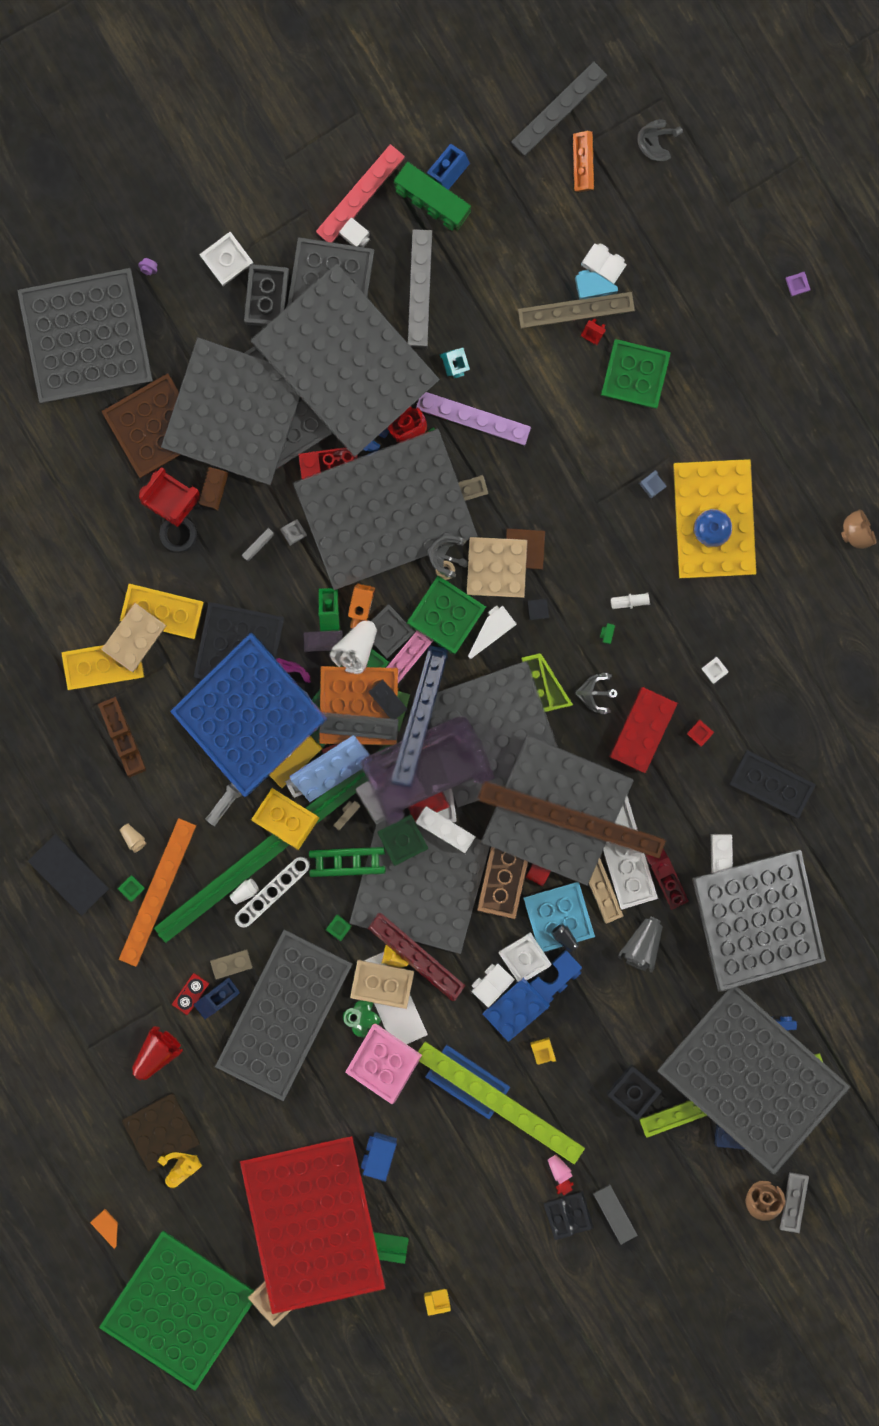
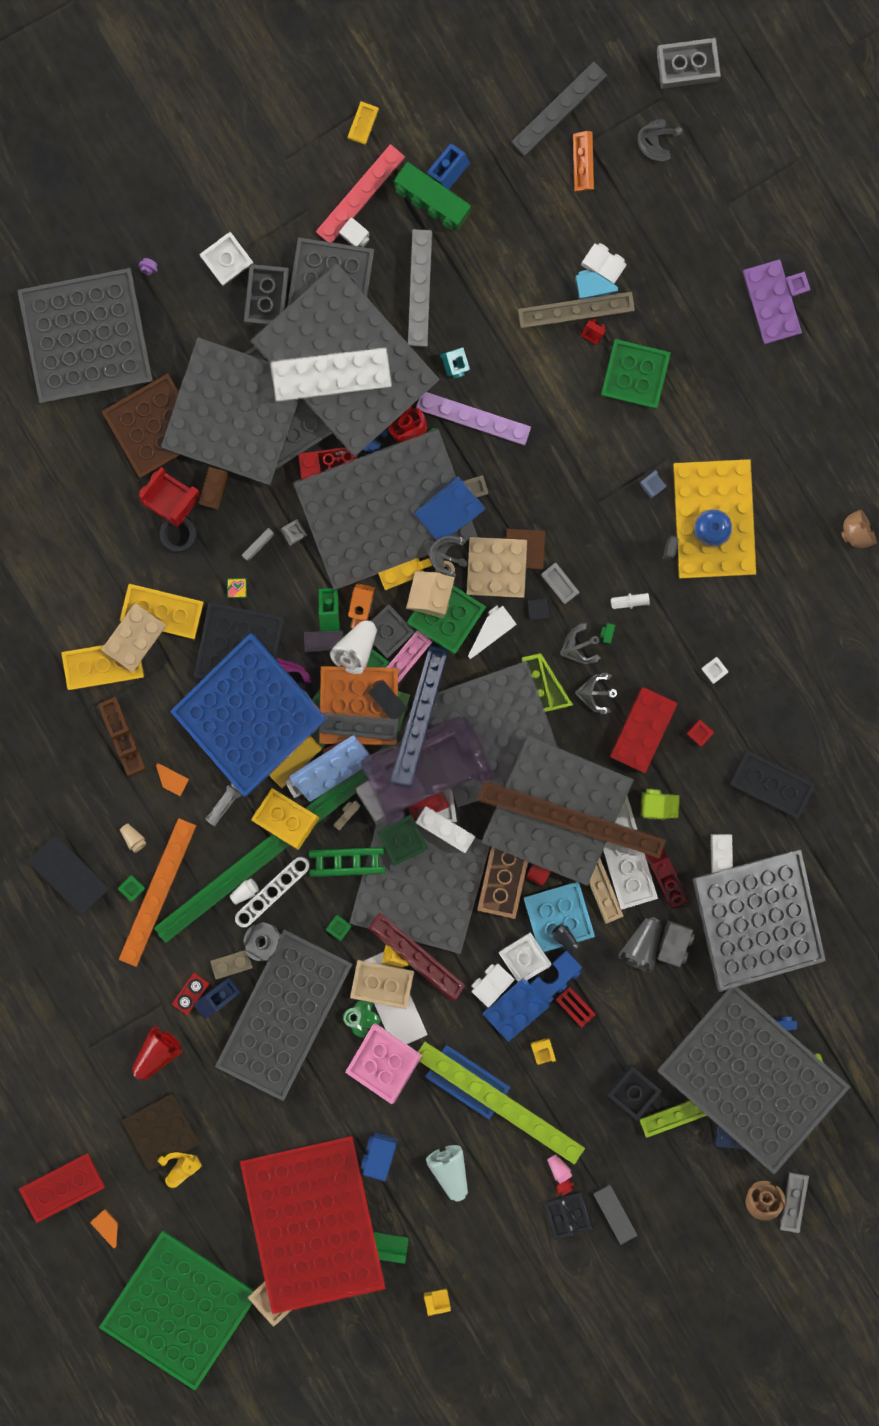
(62, 1187): none -> red plate
(172, 780): none -> orange tile
(237, 588): none -> tile
(271, 947): none -> dark grey plate
(331, 374): none -> white plate
(363, 123): none -> yellow plate
(403, 573): none -> yellow hinge
(430, 593): none -> tan slope
(449, 509): none -> blue slope
(449, 1171): none -> light aqua cone
(560, 583): none -> light grey tile
(570, 649): none -> dark grey helmet
(586, 1018): none -> red tile
(659, 805): none -> lime wedge
(670, 548): none -> dark grey tile
(674, 943): none -> flat silver brick
(688, 63): none -> light grey brick
(772, 302): none -> medium lavender plate

